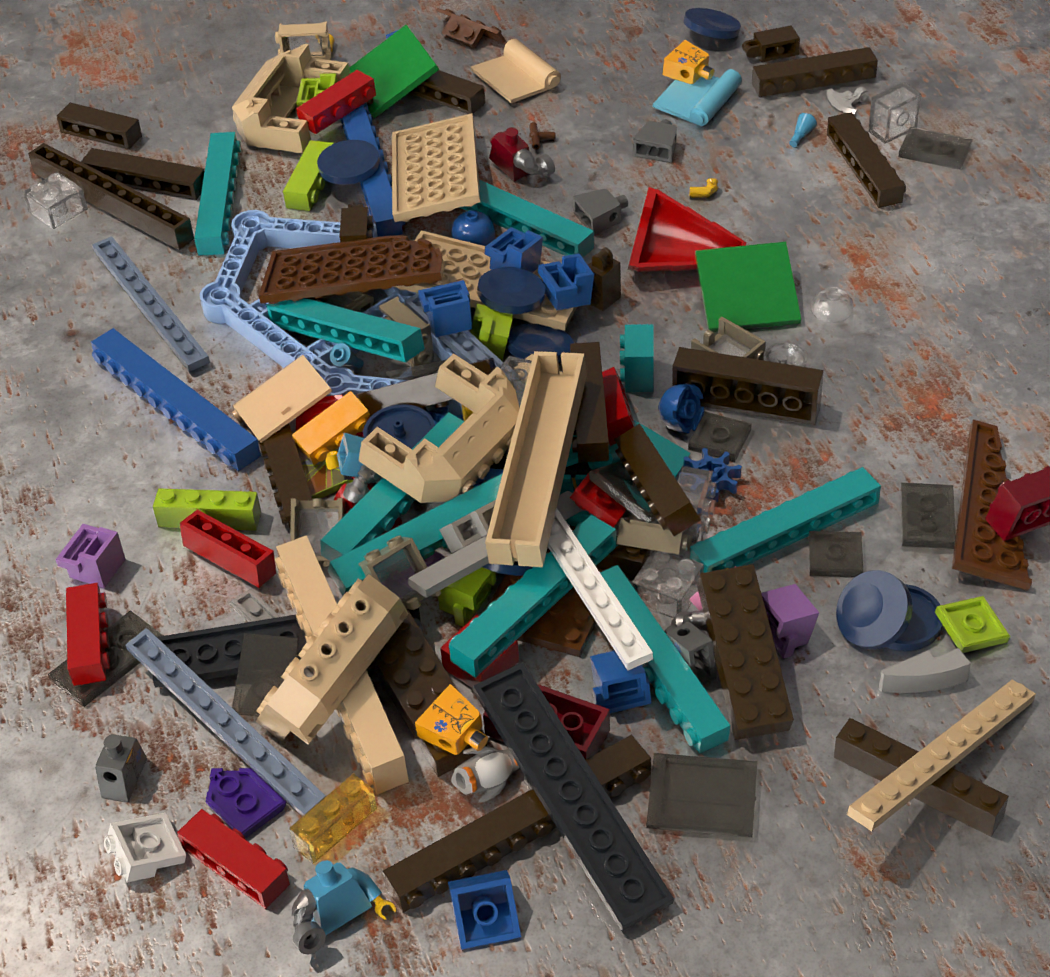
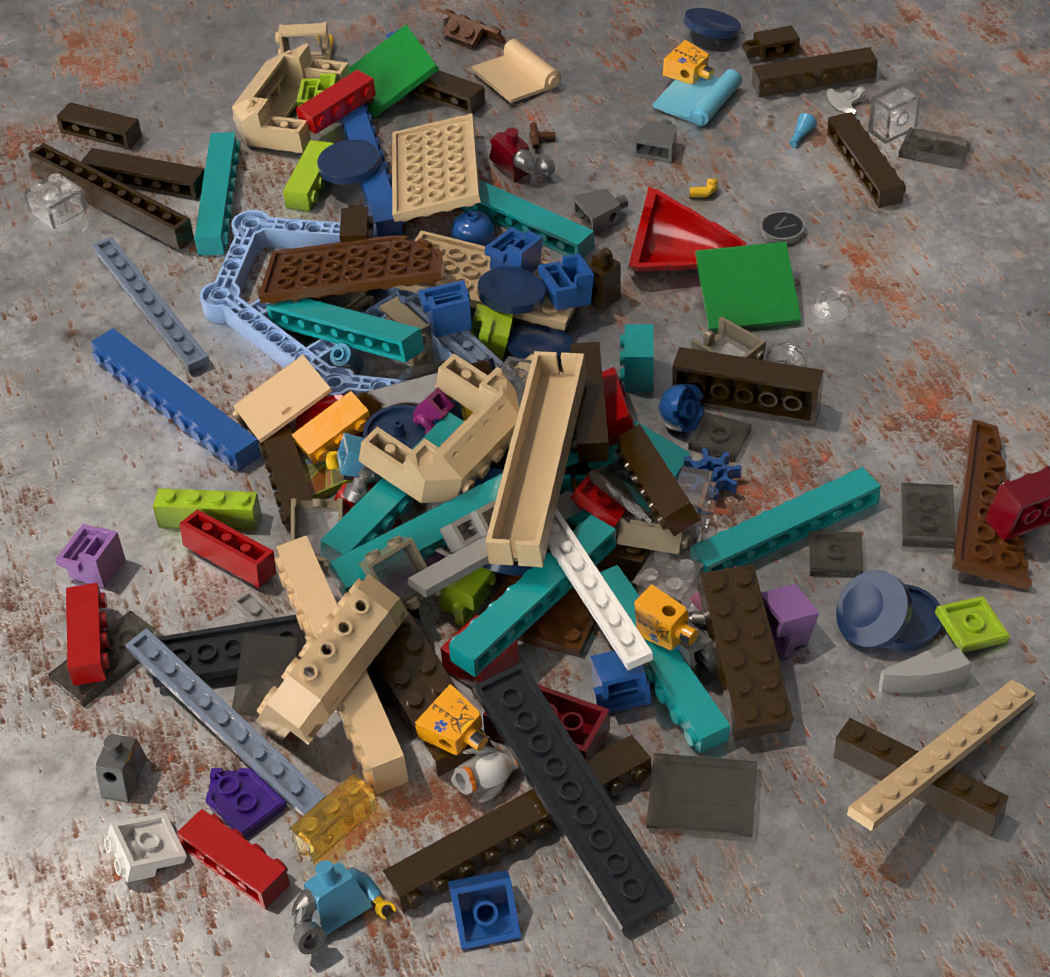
(432, 407): none -> magenta piece
(663, 619): none -> light orange torso
(782, 227): none -> tile

